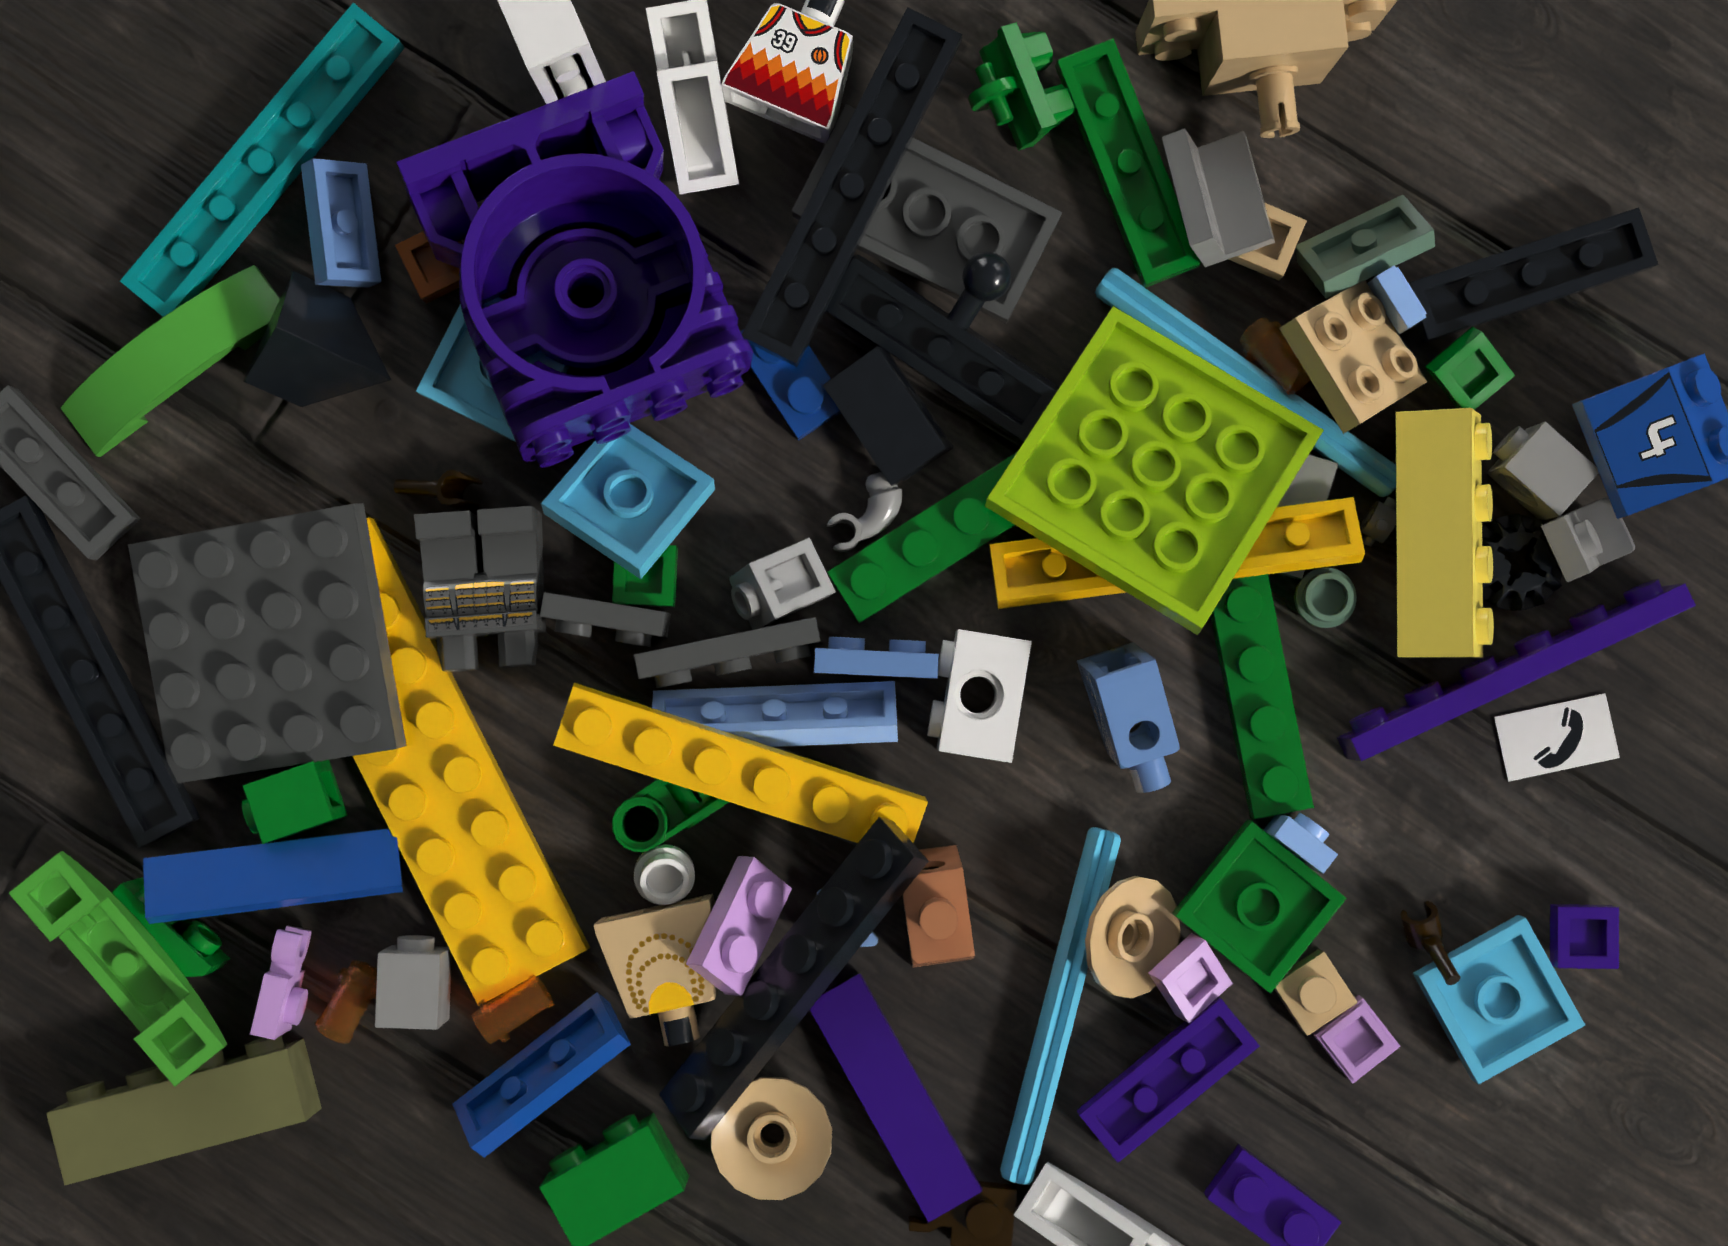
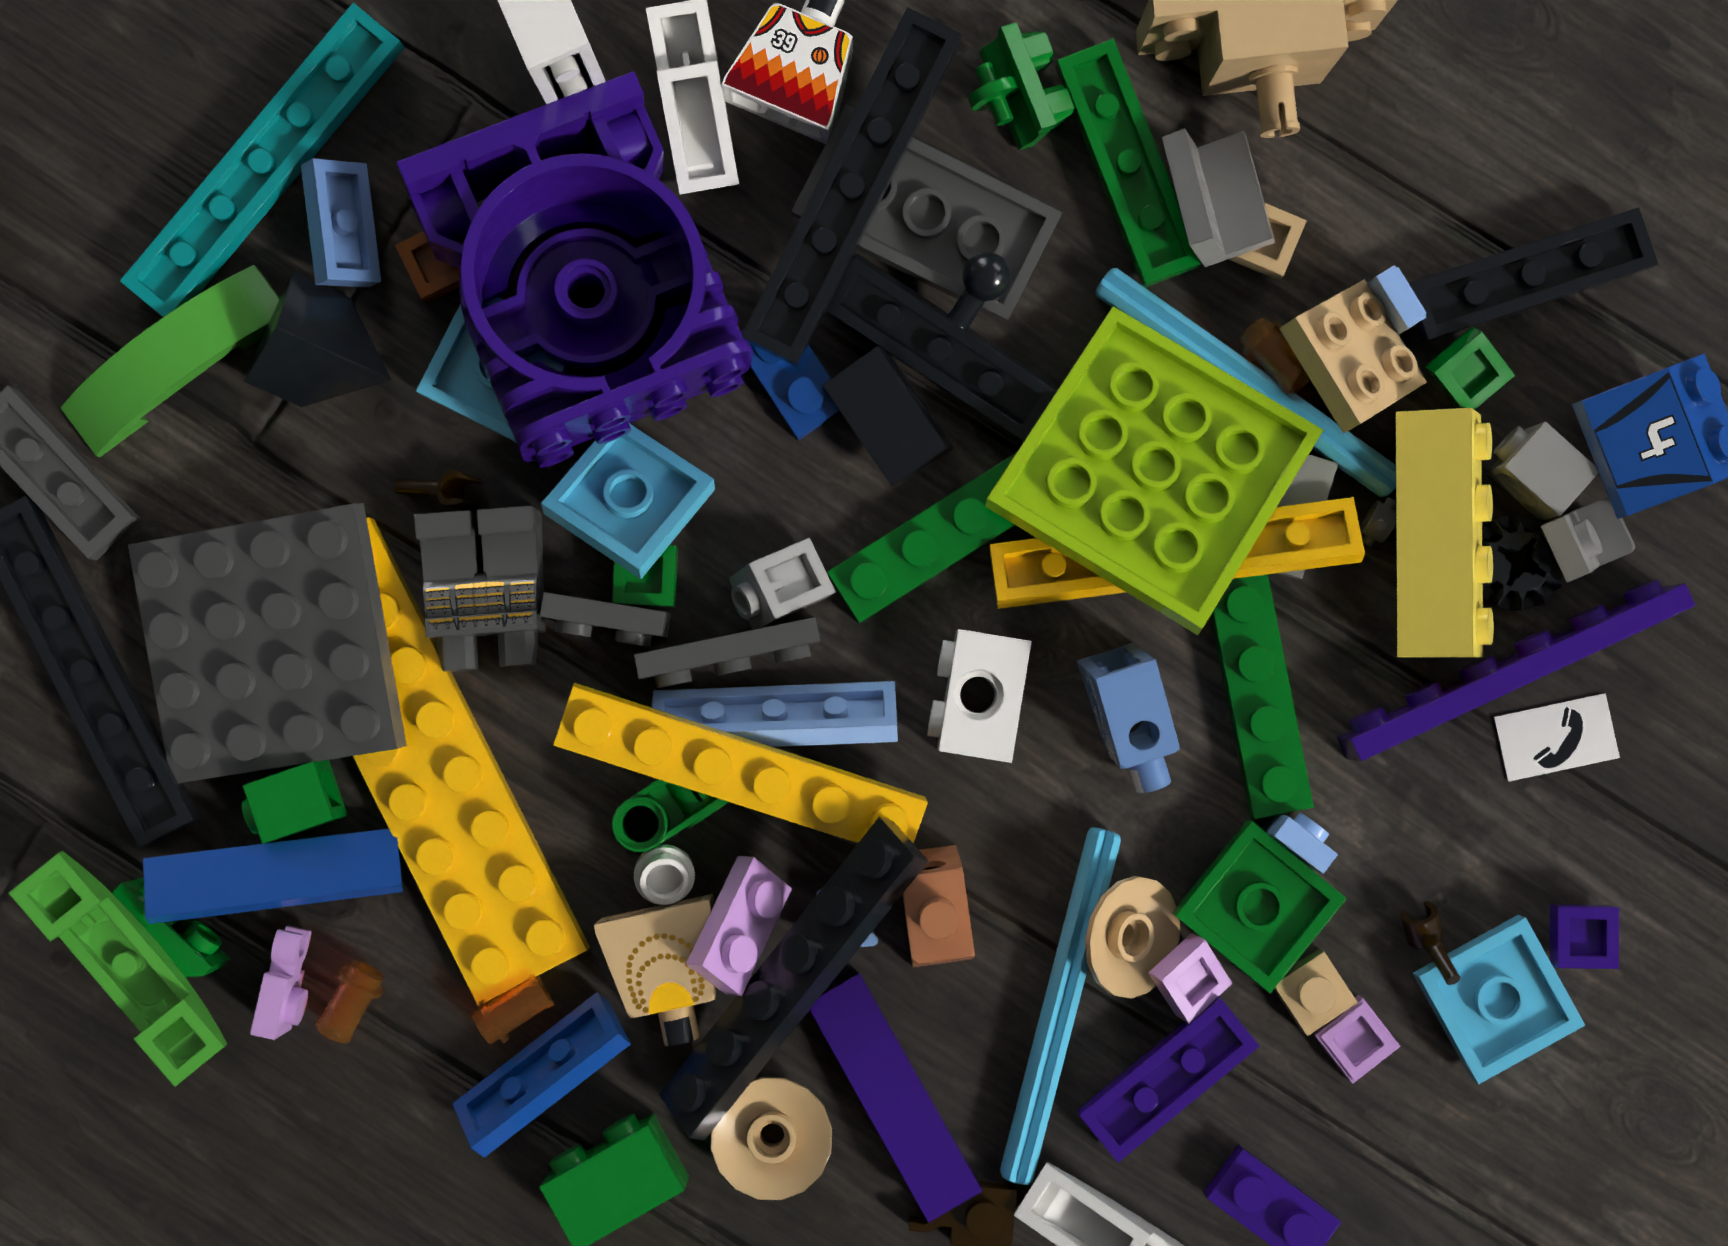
(156, 1121): olive brick -> none
(413, 984): light grey brick -> none
(880, 512): light grey arm -> none
(903, 659): medium blue plate -> none
(1325, 597): sand green plate -> none
(1365, 246): sand green plate -> none

